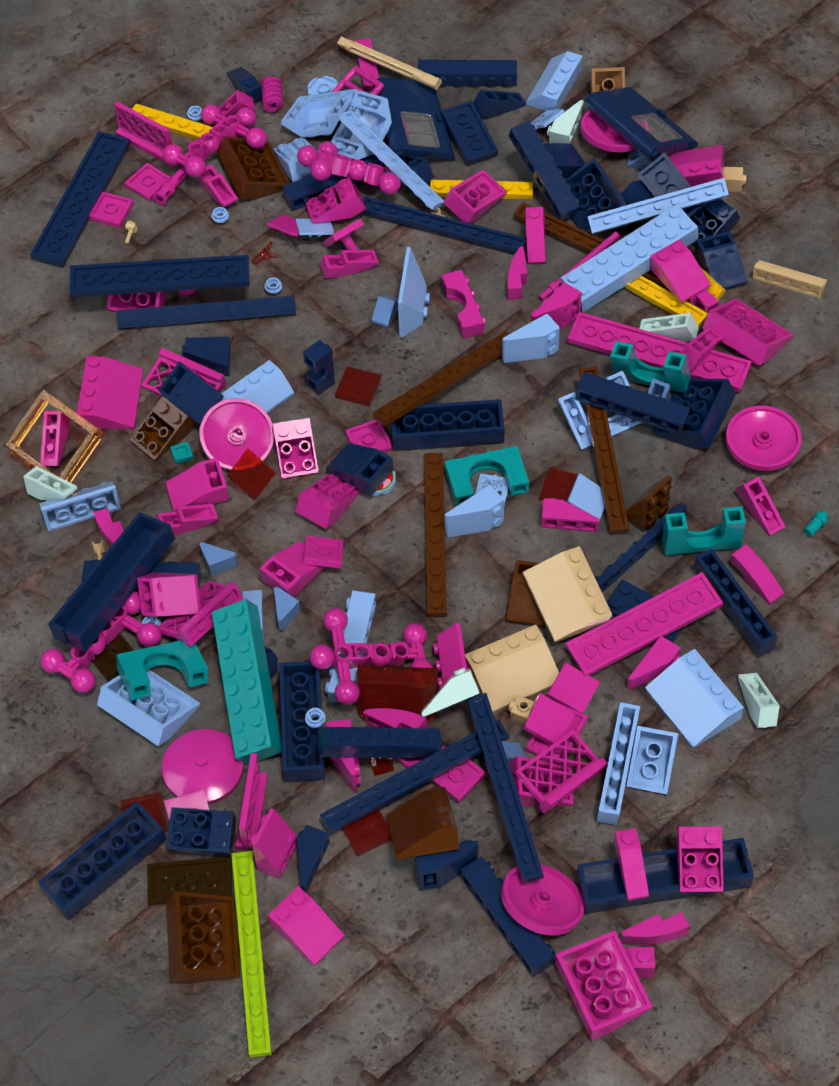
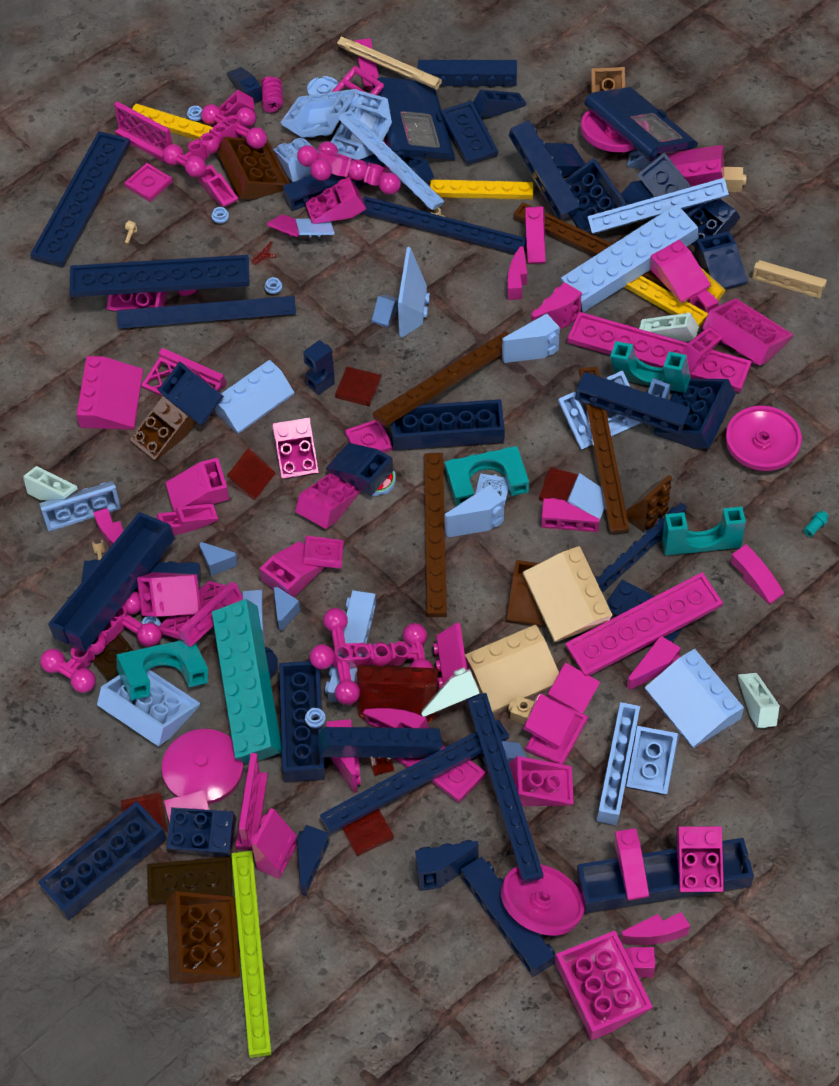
(29, 419): clear orange window -> none
(54, 437): dark pink slope -> none
(111, 209): dark pink tile -> none
(168, 188): dark pink pin -> none
(182, 453): teal tile -> none
(209, 352): dark blue slope -> none
(233, 428): dark pink dish -> none
(305, 926): dark pink slope -> none
(344, 236): dark pink tile -> none
(348, 262): dark pink slope -> none
(424, 825): reddish brown slope -> none
(457, 288): dark pink arch -> none
(474, 196): dark pink slope -> none
(546, 118): light blue piece -> none
(551, 287): dark pink bar -> none
(556, 81): light blue slope -> none
(566, 124): light aqua slope -> none
(573, 782): dark pink fence -> none
(737, 603): dark blue brick -> none
(760, 505): dark pink slope -> none

